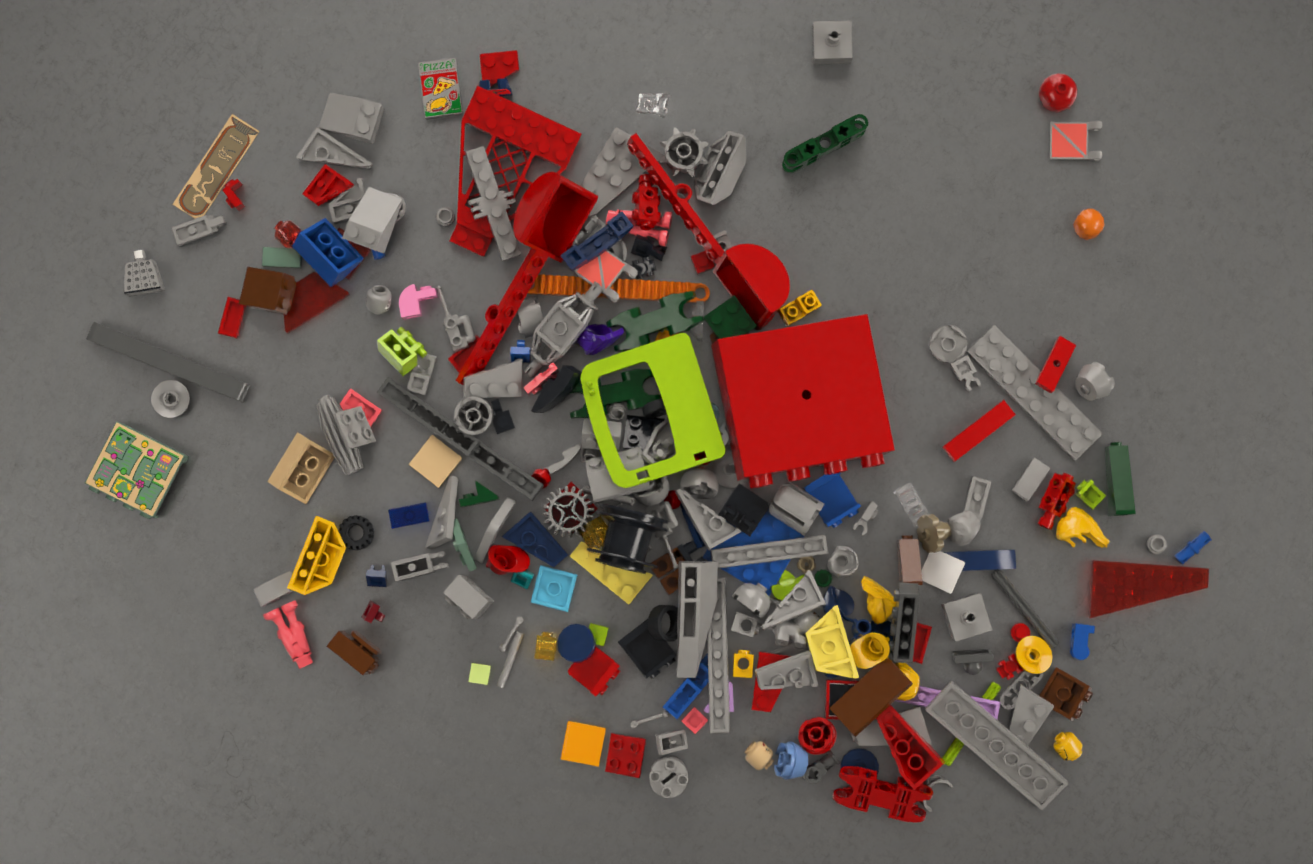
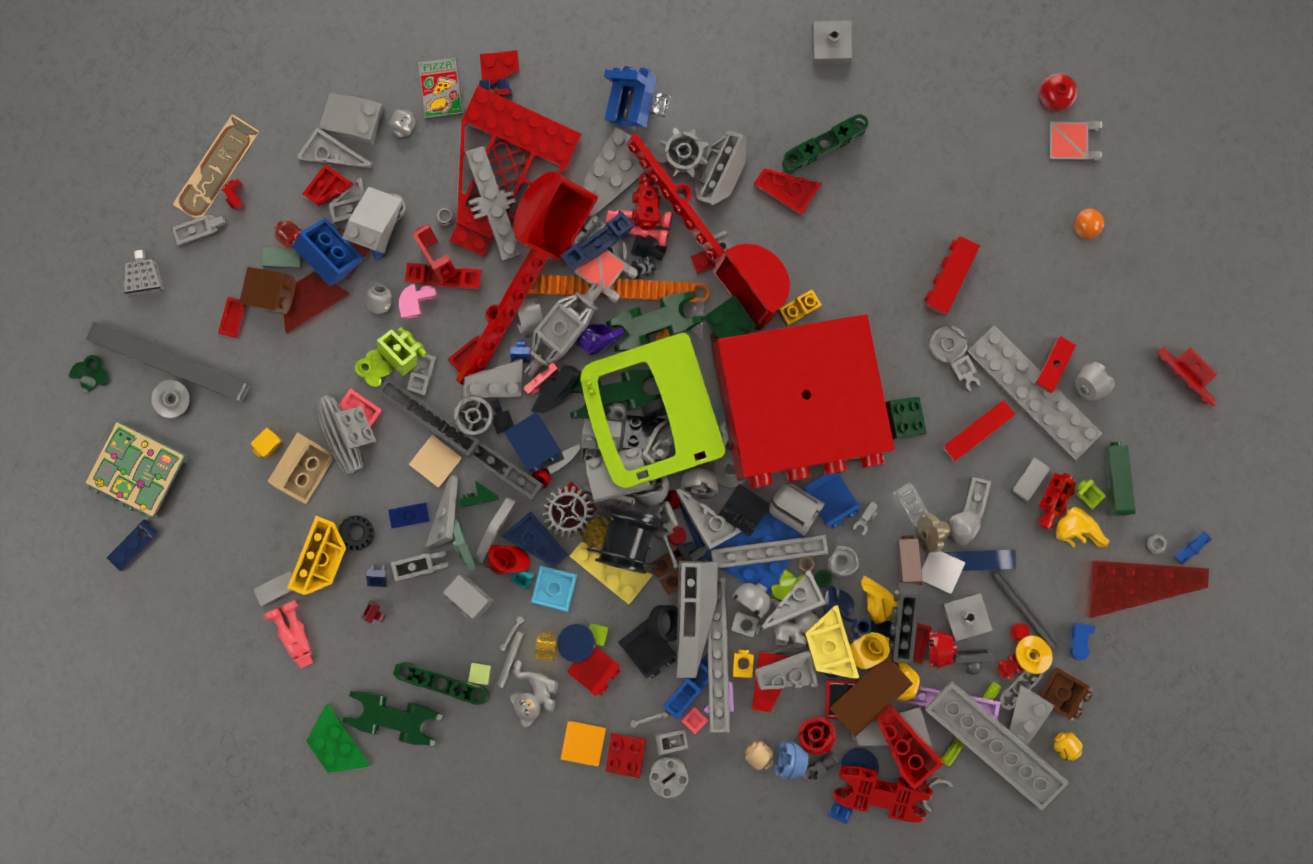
(89, 376): none -> dark green plate
(132, 545): none -> dark blue plate
(266, 443): none -> yellow brick
(334, 744): none -> green wing
(356, 651): reddish brown brick -> none
(376, 368): none -> lime plate
(402, 123): none -> light grey head
(407, 722): none -> dark green piece
(425, 275): none -> red slope
(431, 683): none -> dark green piece
(443, 266): none -> red panel
(452, 323): light grey piece -> none
(529, 705): none -> light grey animal
(533, 442): none -> dark blue brick
(625, 81): none -> blue brick
(678, 536): none -> red plate
(787, 189): none -> red wing
(840, 812): none -> blue tile
(905, 417): none -> dark green bracket
(941, 649): none -> red cone
(952, 275): none -> red brick
(1193, 370): none -> red bracket

